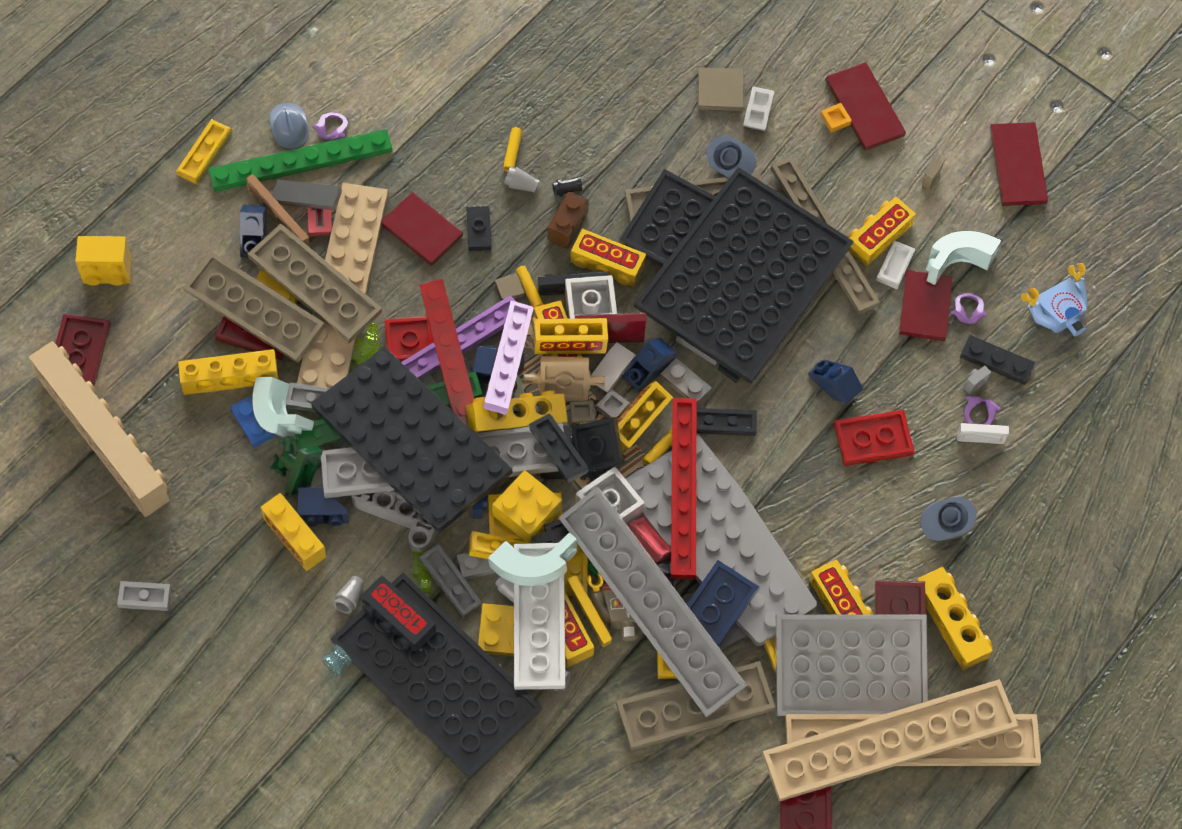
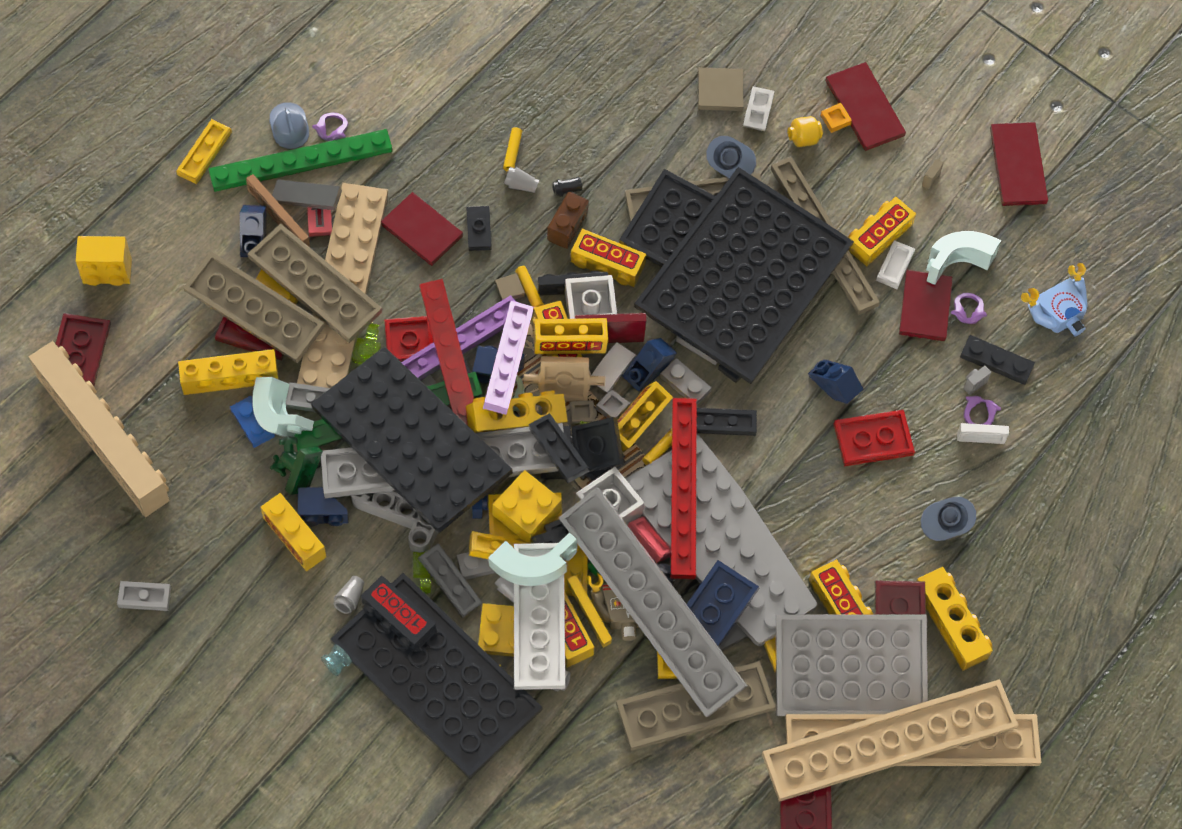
(805, 131): none -> yellow head

